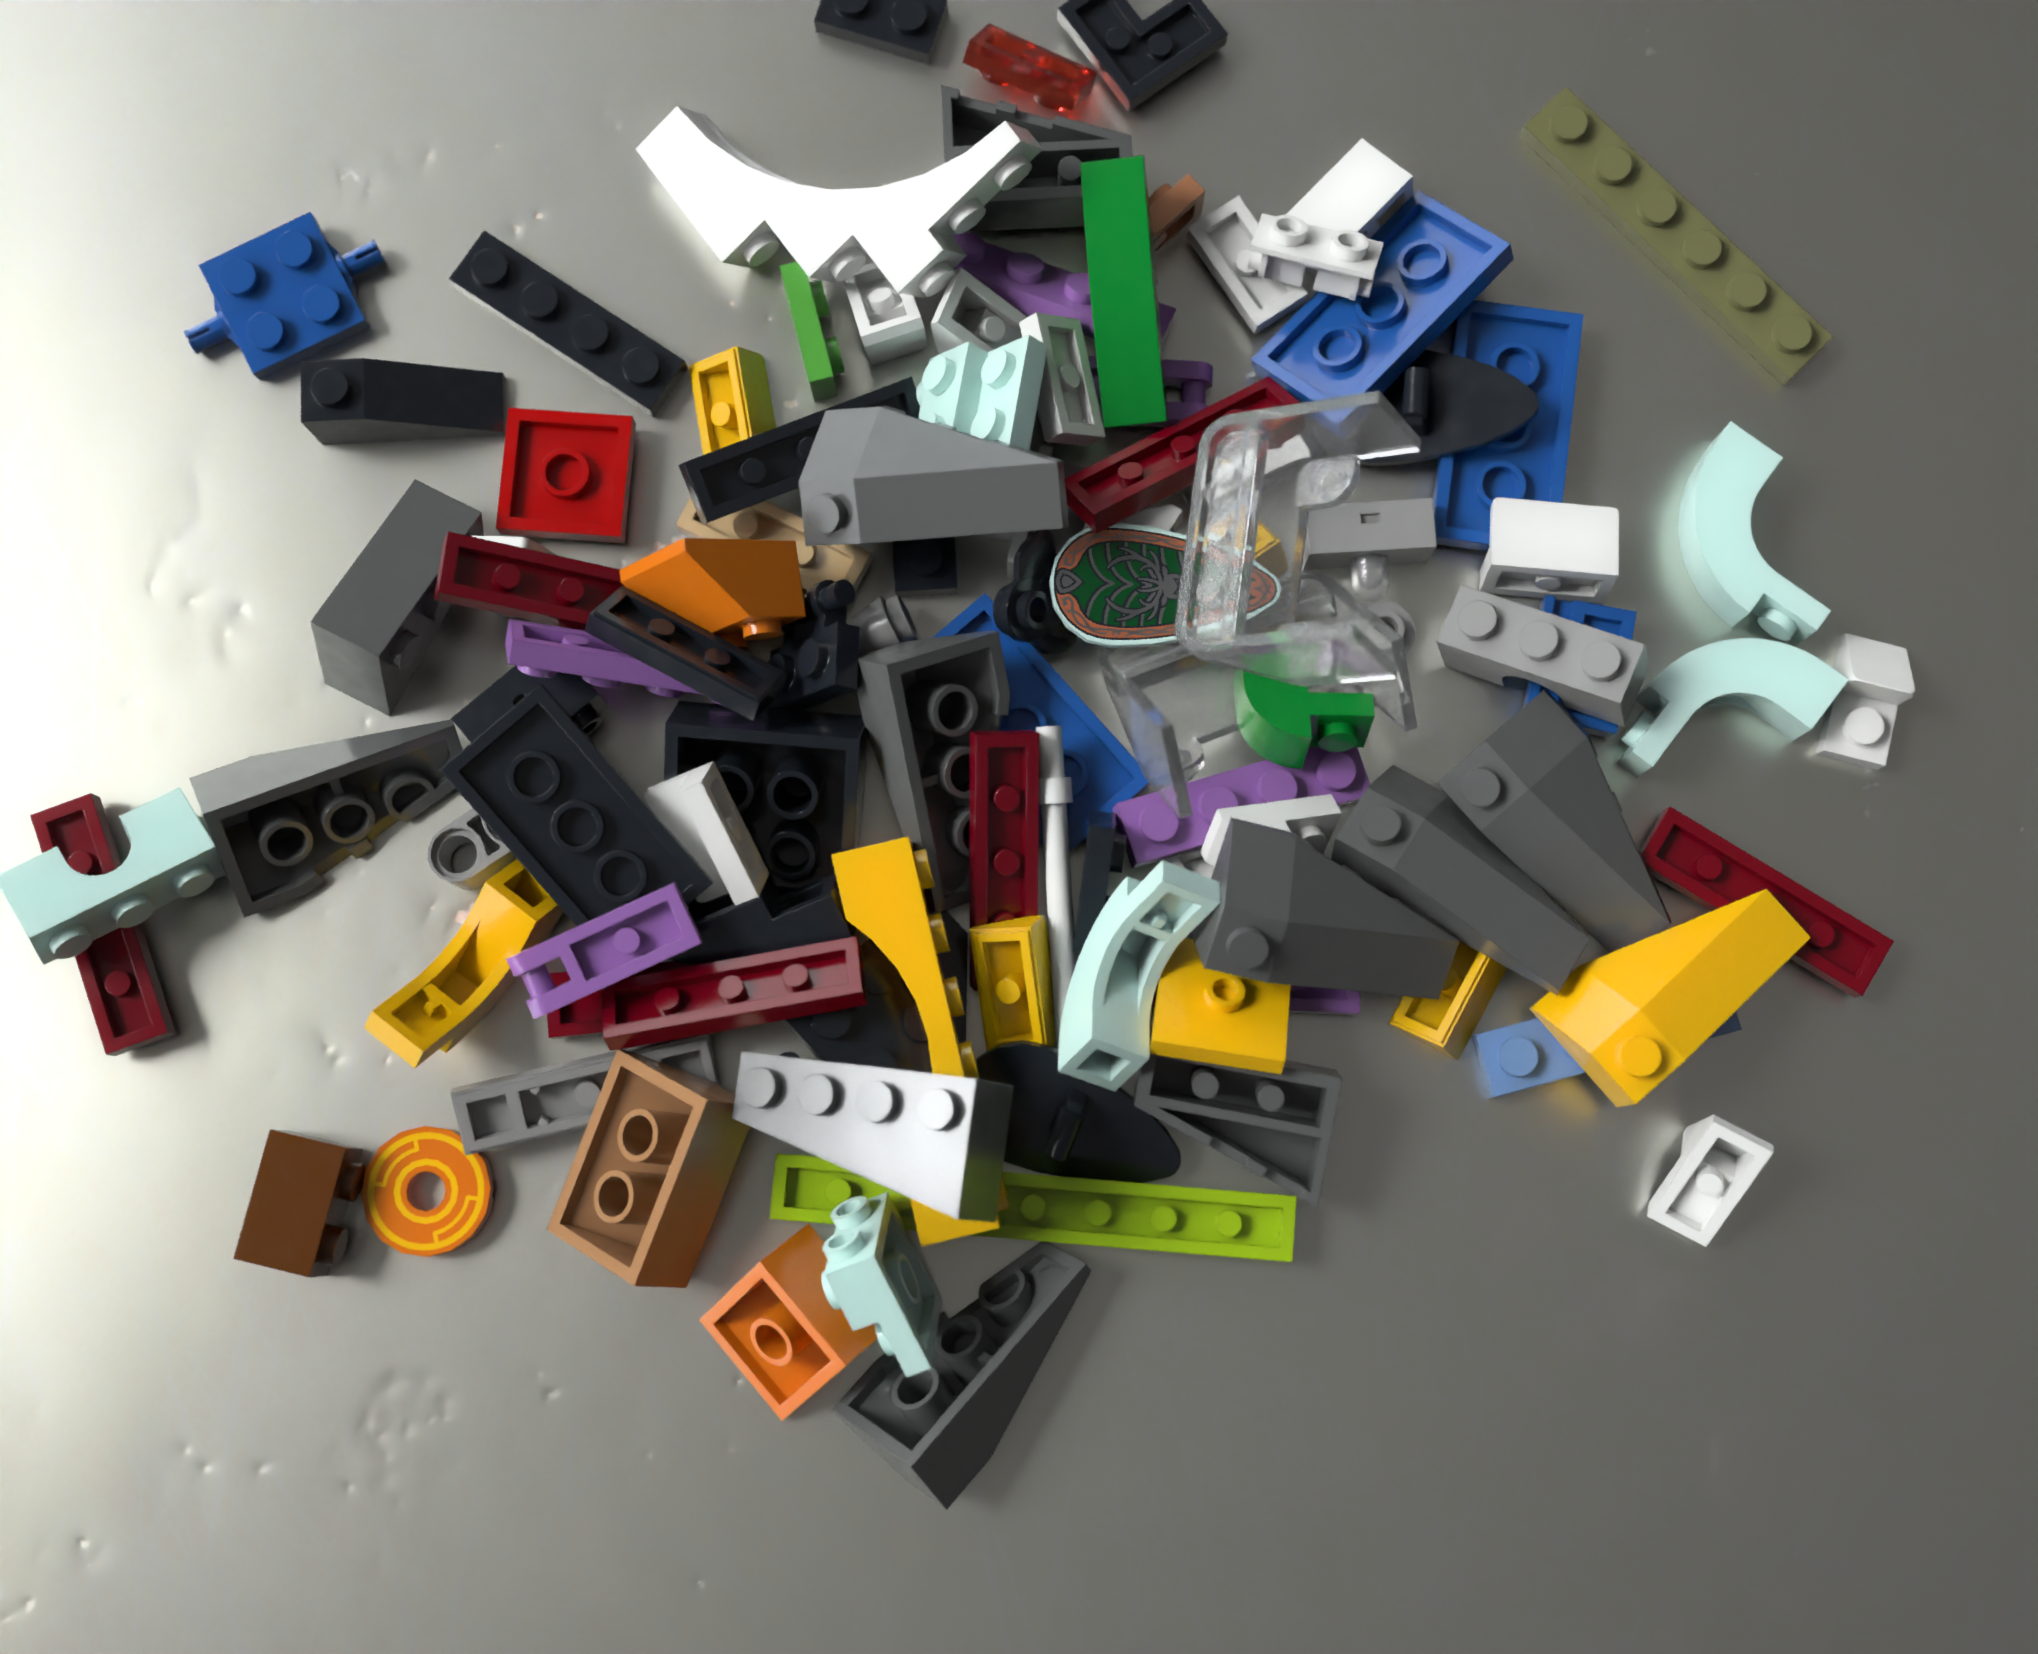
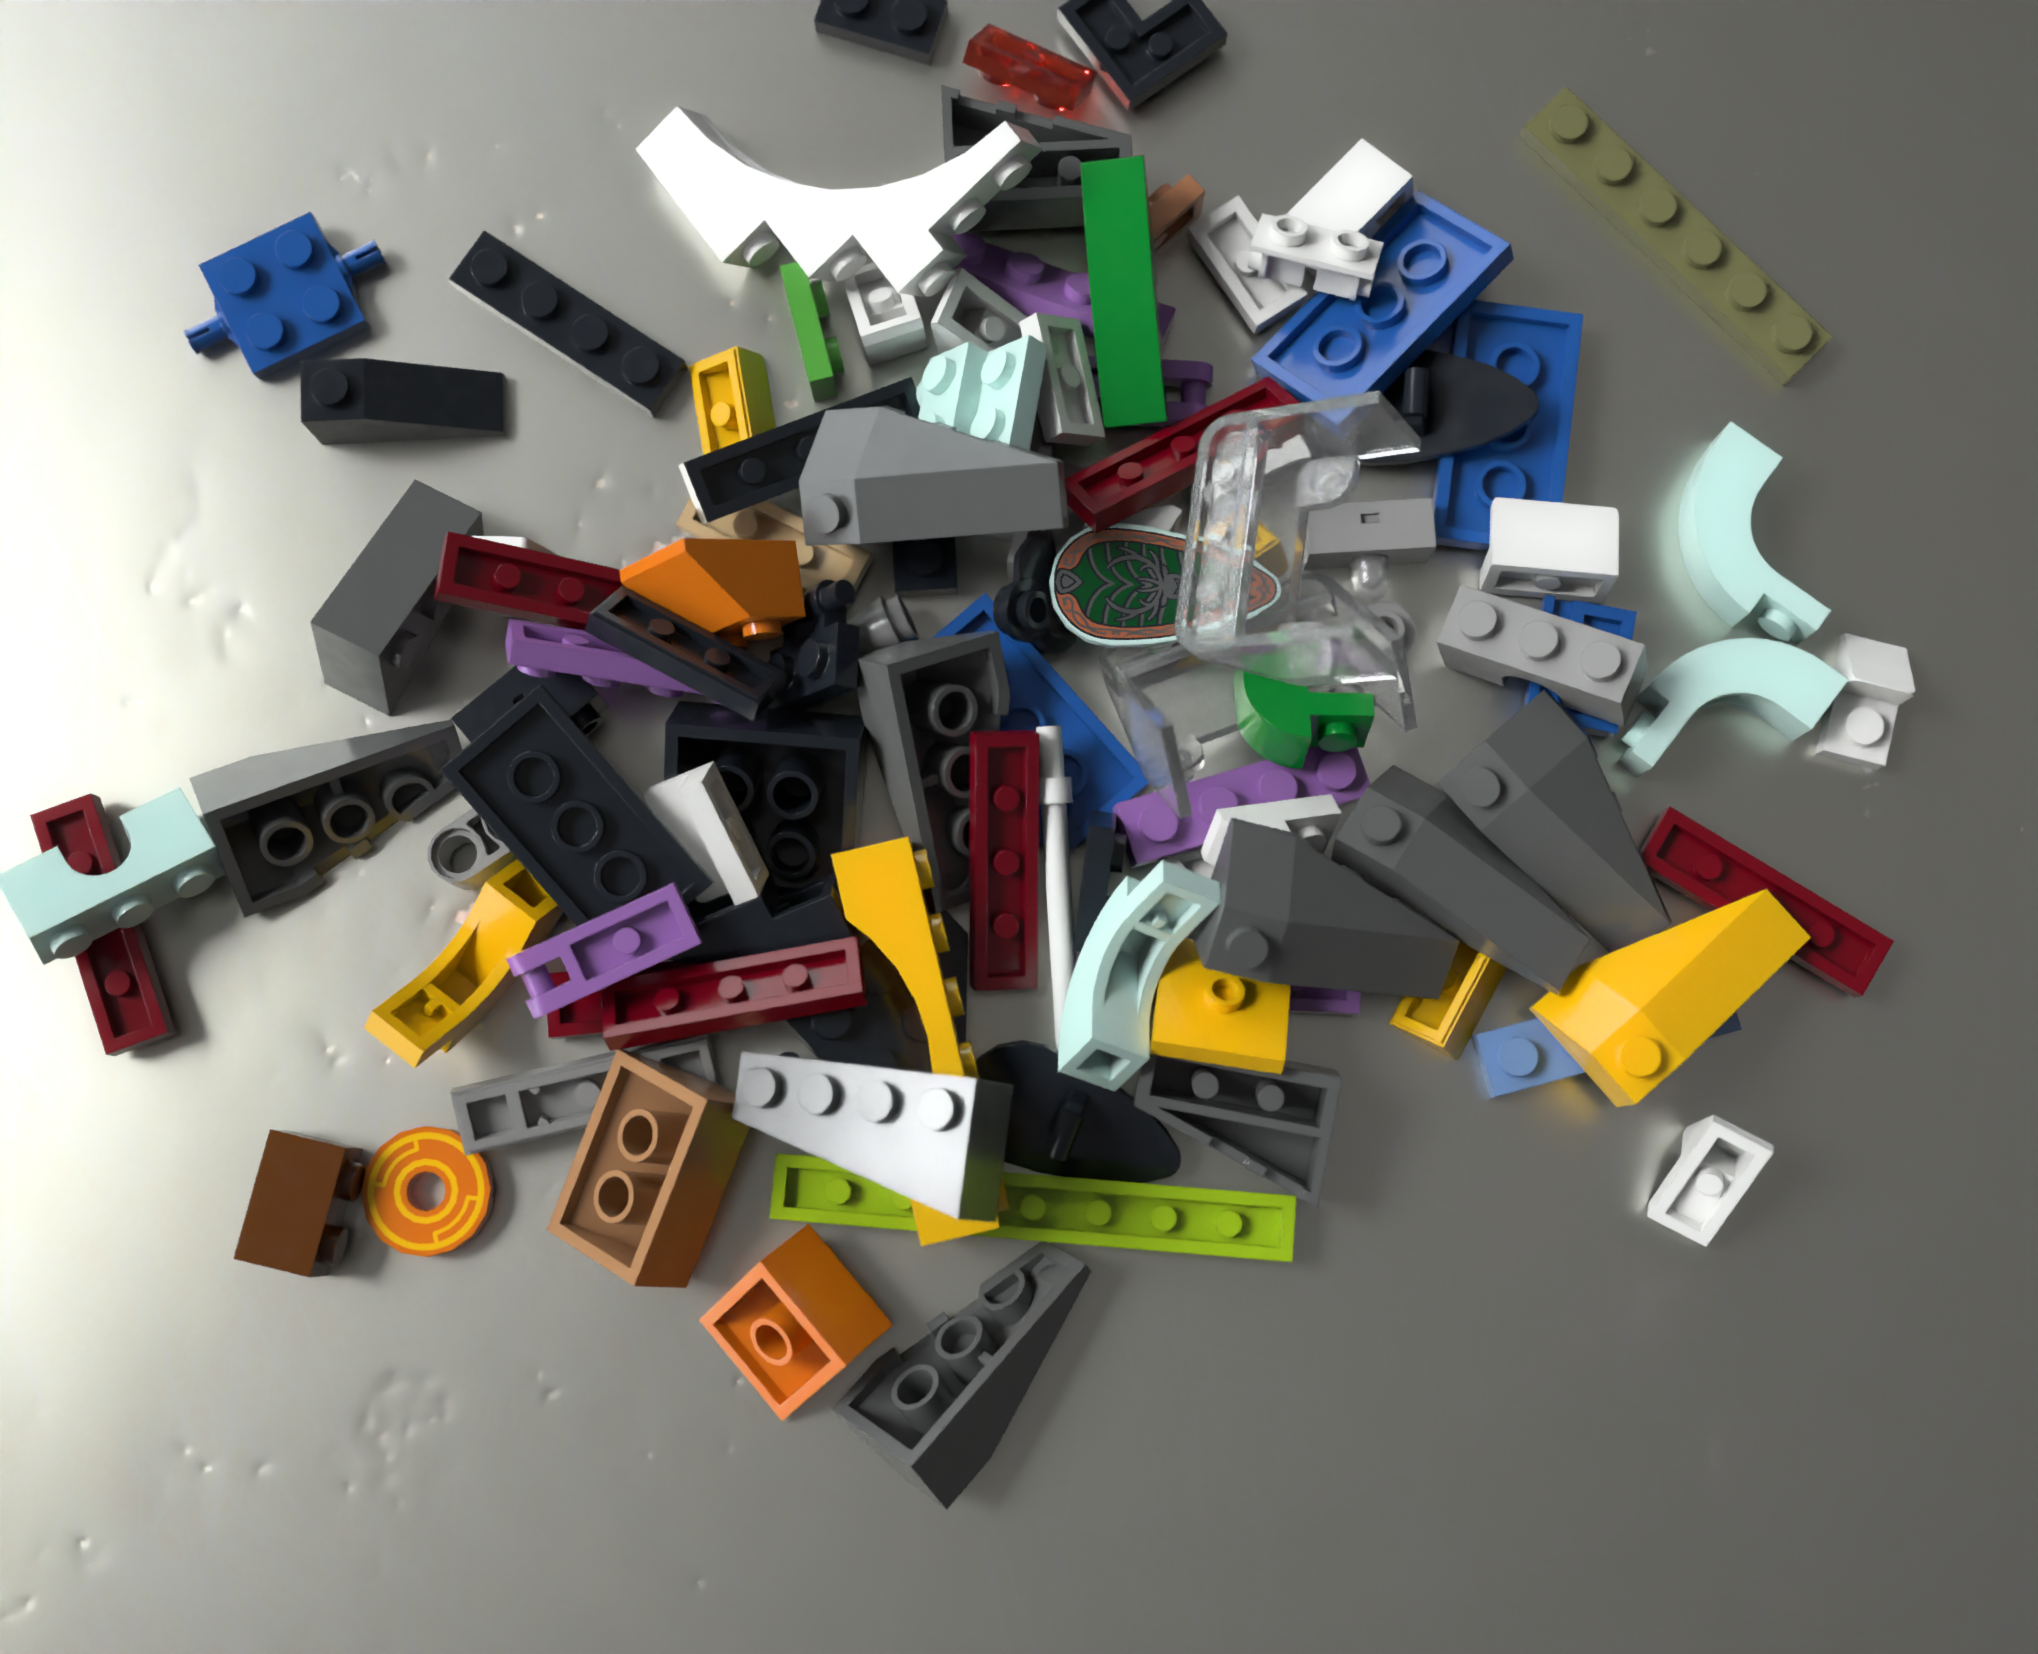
(566, 475): red plate -> none
(882, 1280): light aqua plate -> none
(1014, 980): yellow slope -> none

